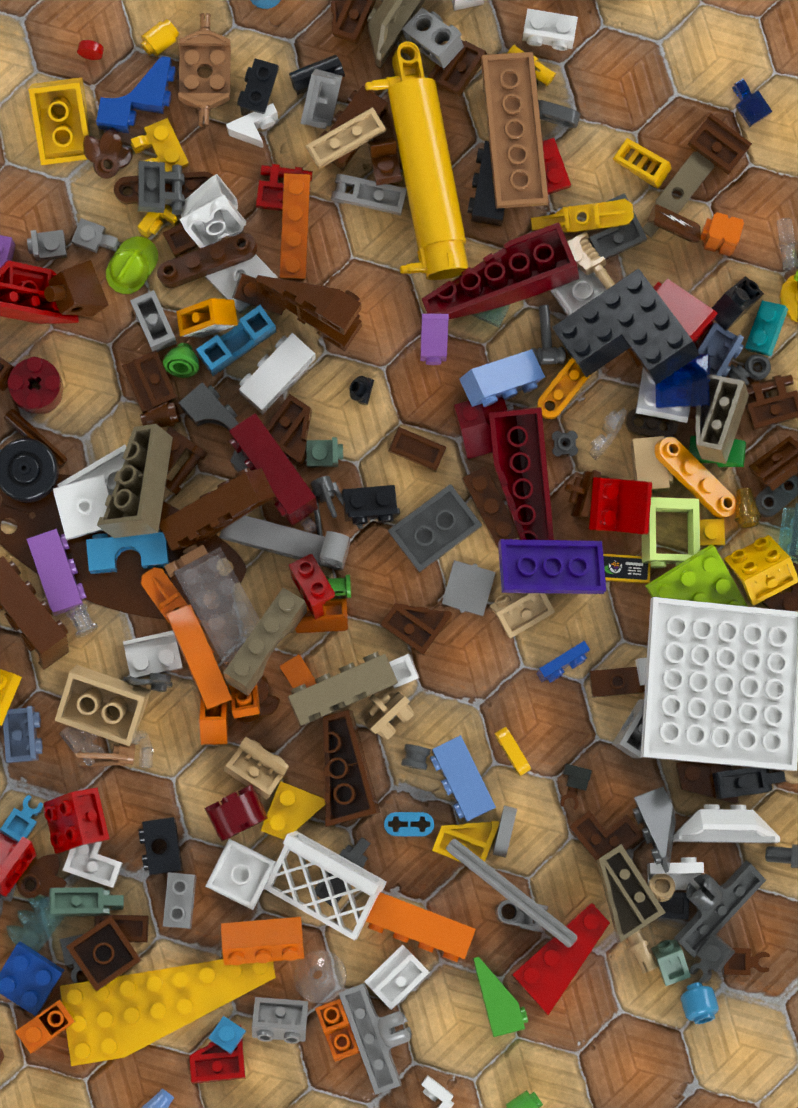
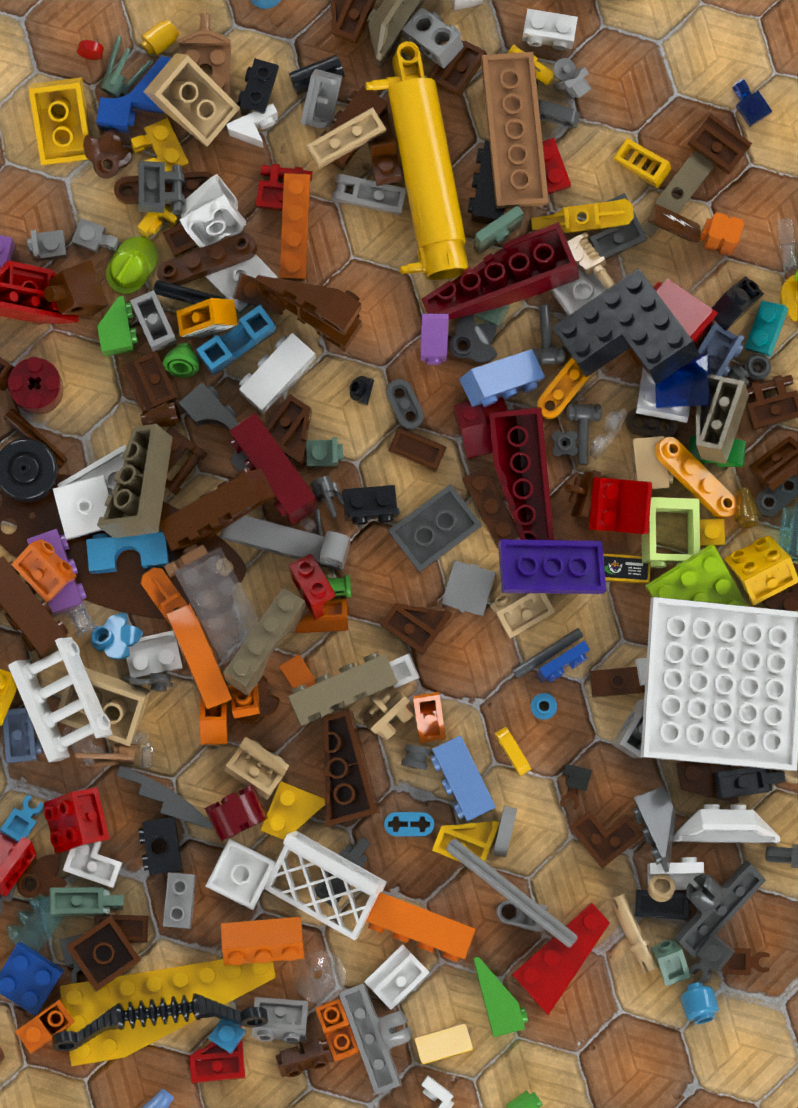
(38, 709): none -> white fence
(44, 569): none -> orange bracket
(112, 81): none -> sand green plant
(115, 330): none -> bright green slope
(116, 1018): none -> black piece
(118, 637): none -> dark azure plate
(172, 805): none -> dark grey slope
(182, 293): none -> black axle
(191, 98): none -> tan slope
(316, 1056): none -> reddish brown hinge
(404, 405): none -> dark grey plate
(429, 717): none -> orange slope
(443, 1044): none -> yellow slope
(477, 339): none -> dark grey plate
(498, 229): none -> sand green plate
(543, 715): none -> dark azure plate
(547, 653): none -> dark grey bar
(571, 78): none -> light grey hips
(583, 414): none -> dark grey piece
(627, 894): dark tan wedge -> none

